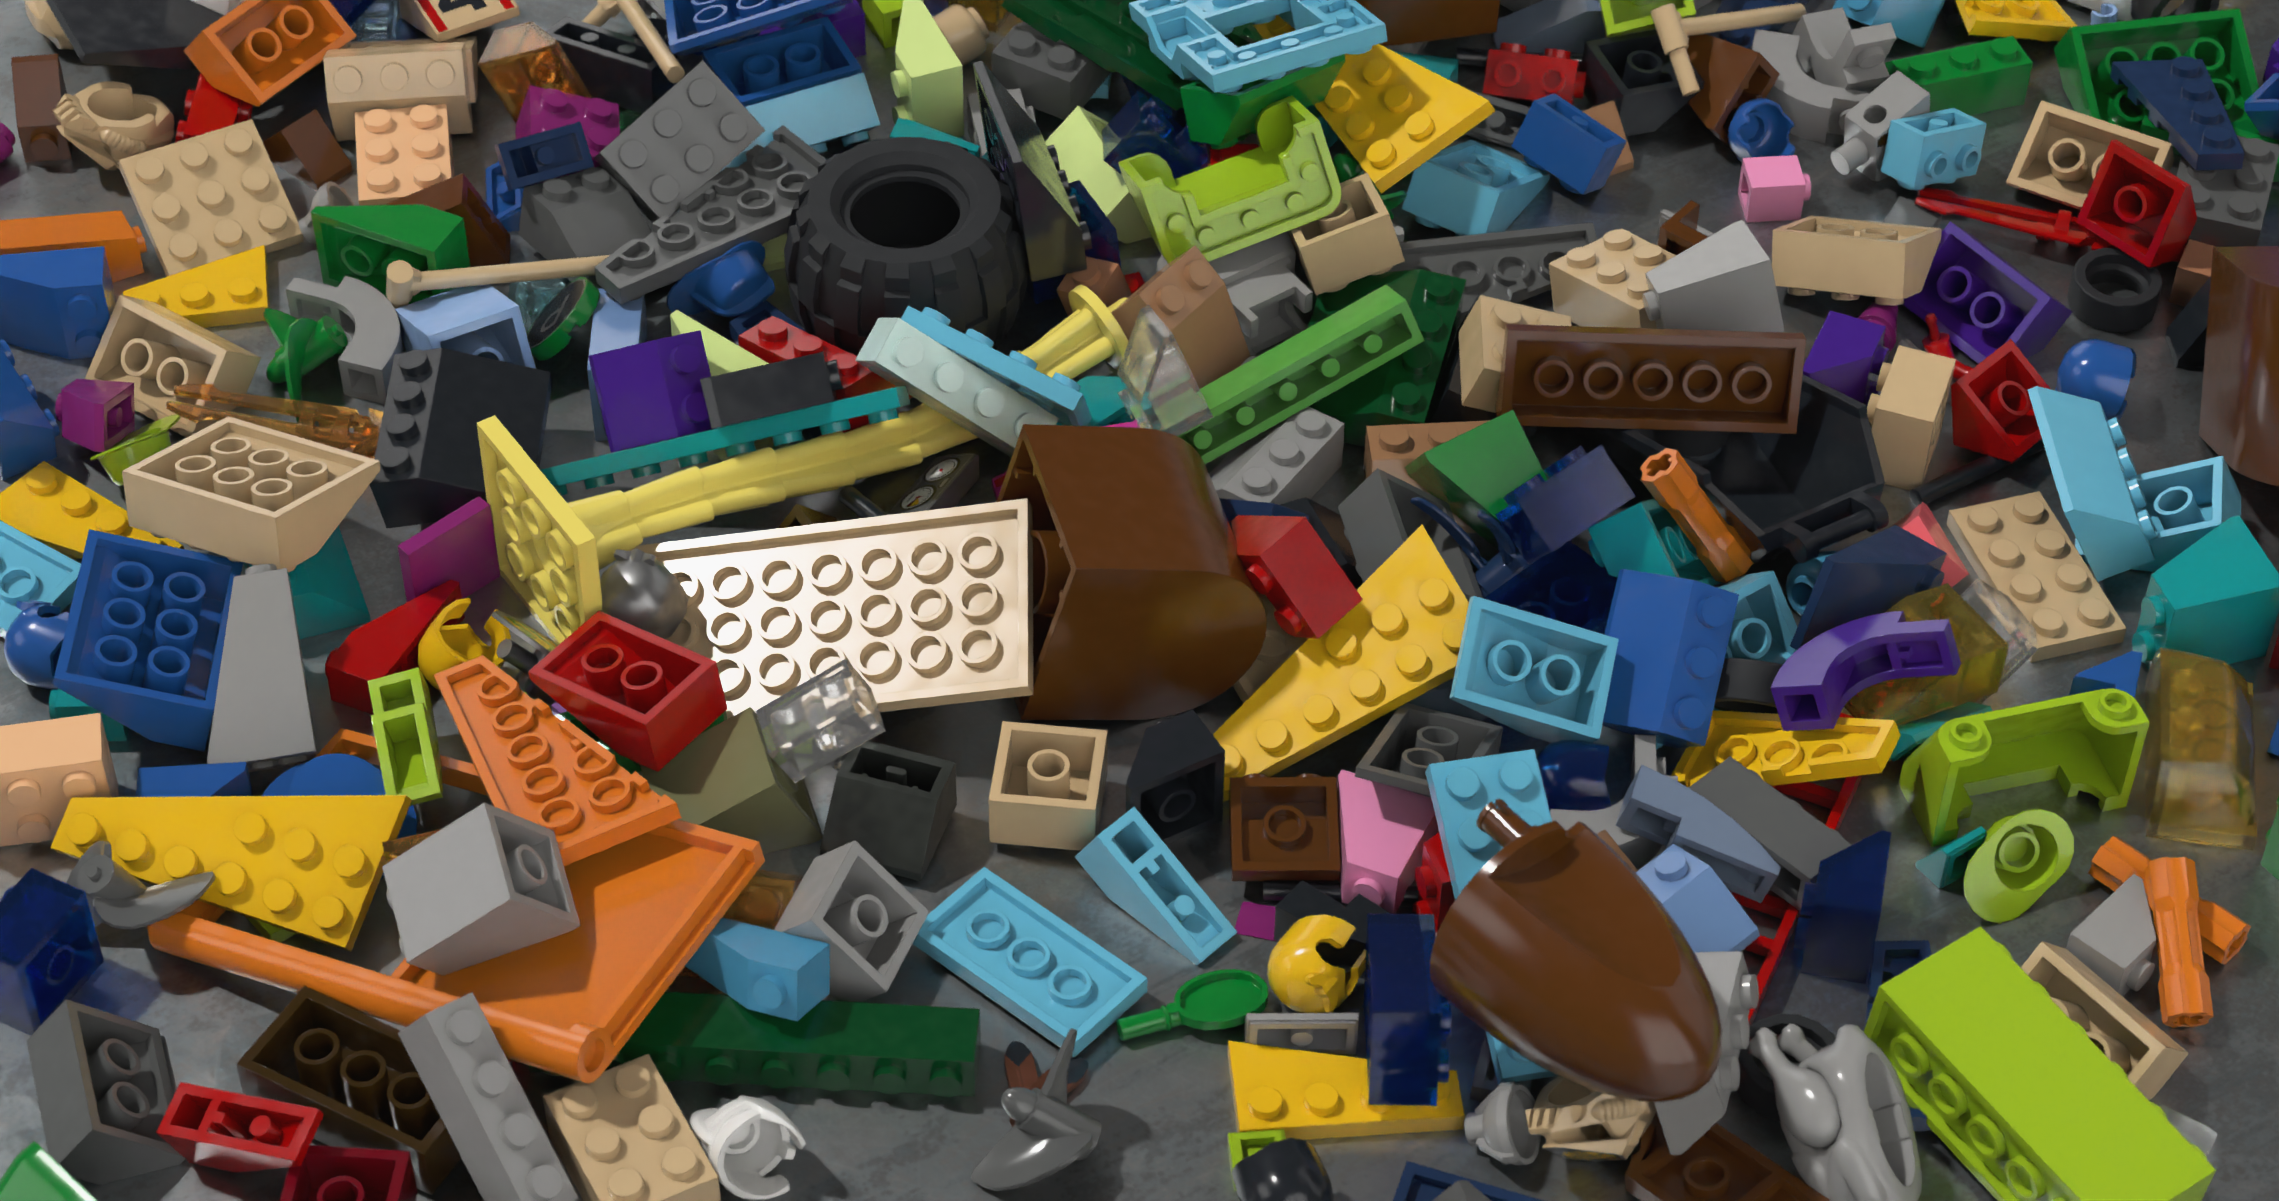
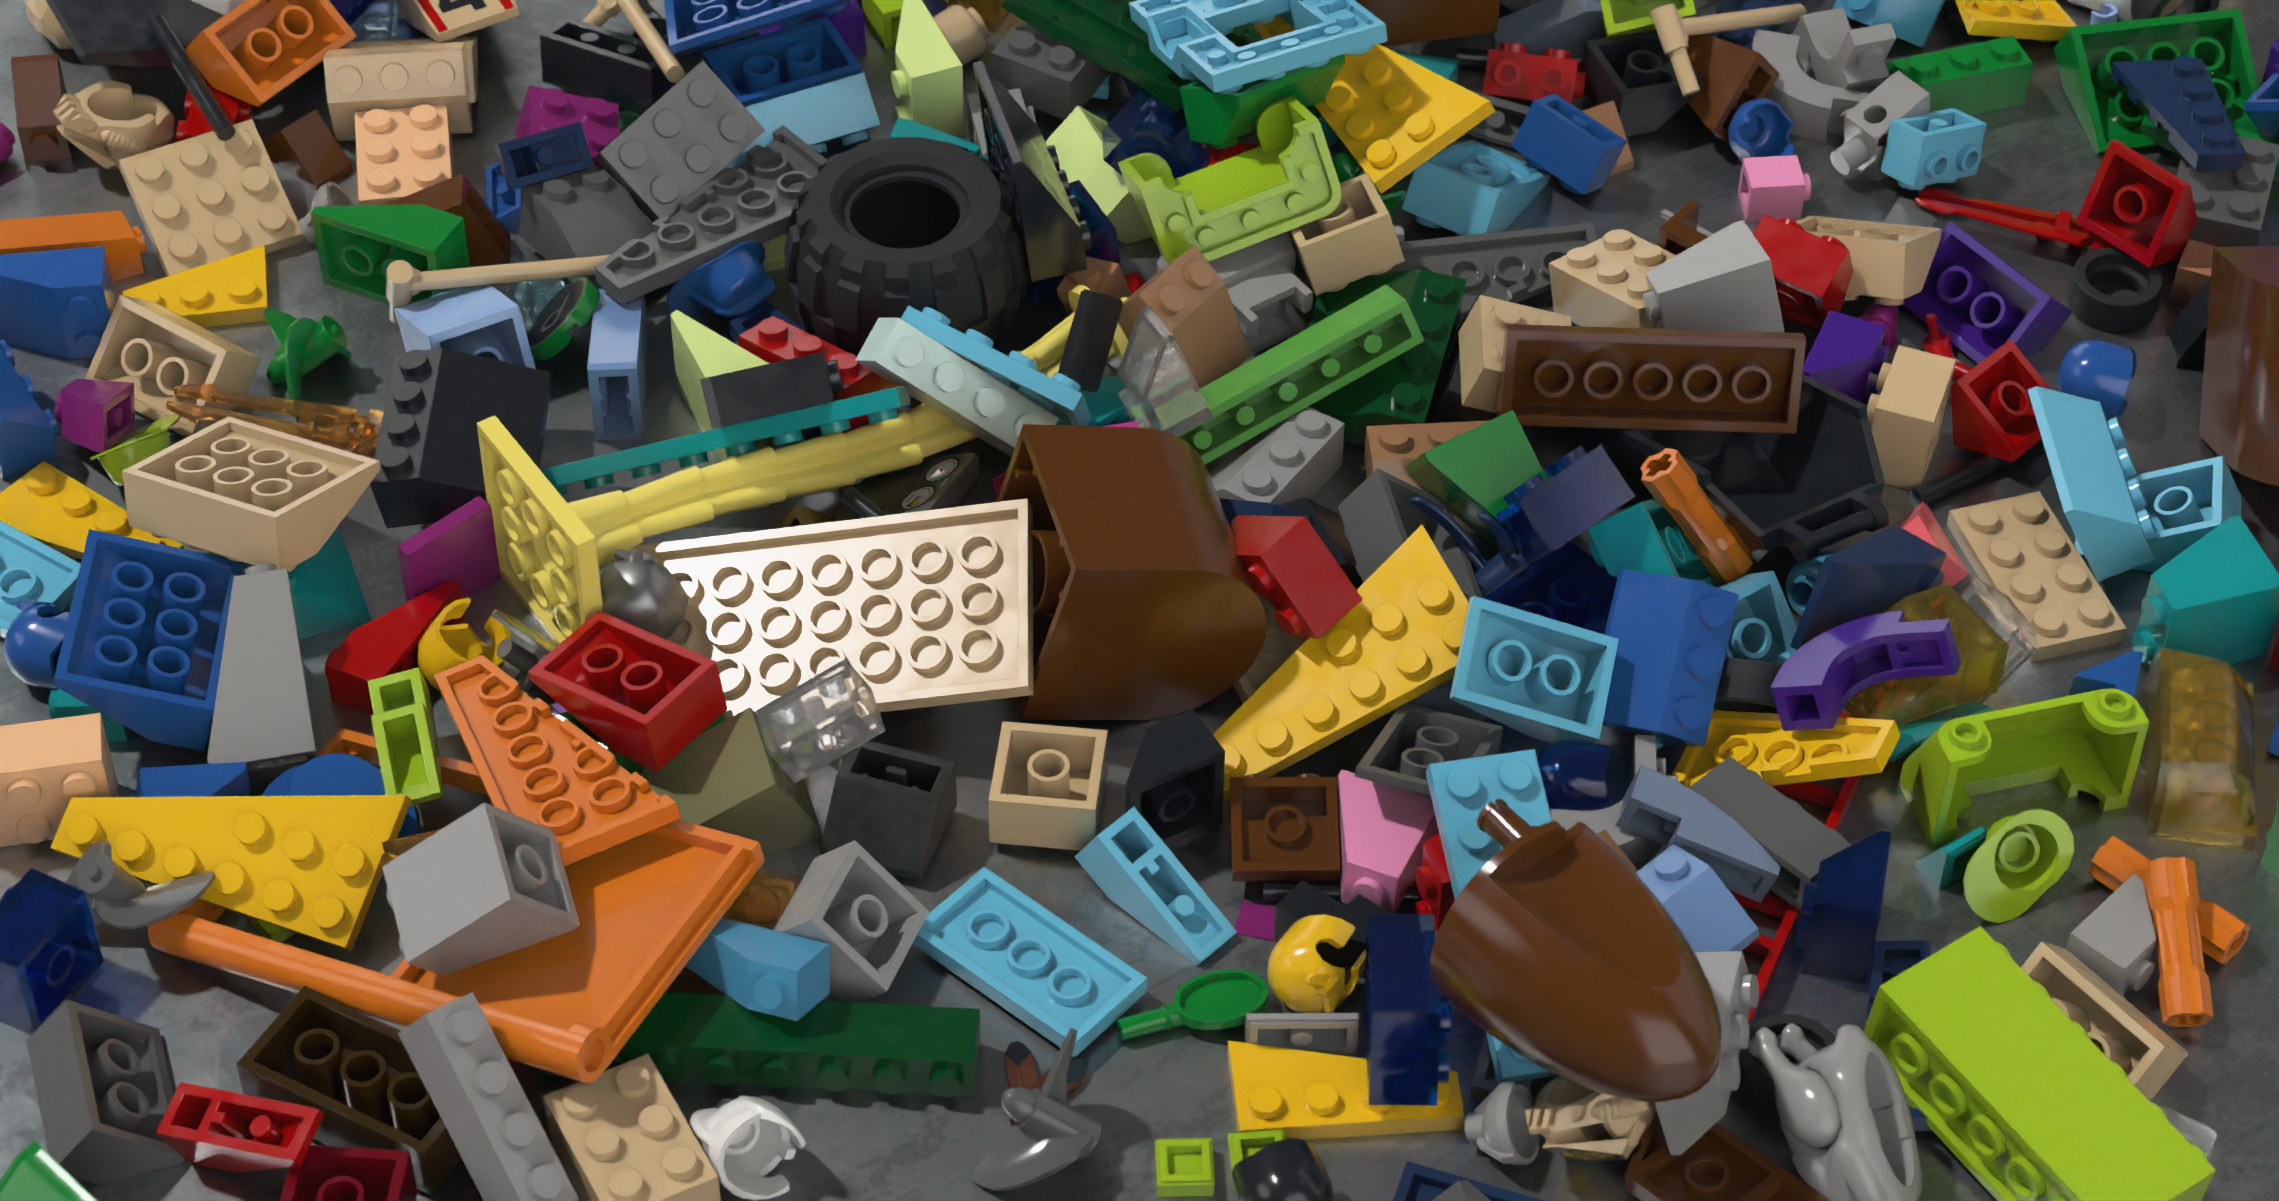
(191, 77): none -> black bar
(368, 324): light grey arch -> none
(527, 57): clear orange slope -> none
(652, 390): dark purple slope -> none
(1090, 339): none -> black slope
(1184, 1167): none -> lime tile
(1807, 270): none -> red slope
(2067, 150): tan slope -> none

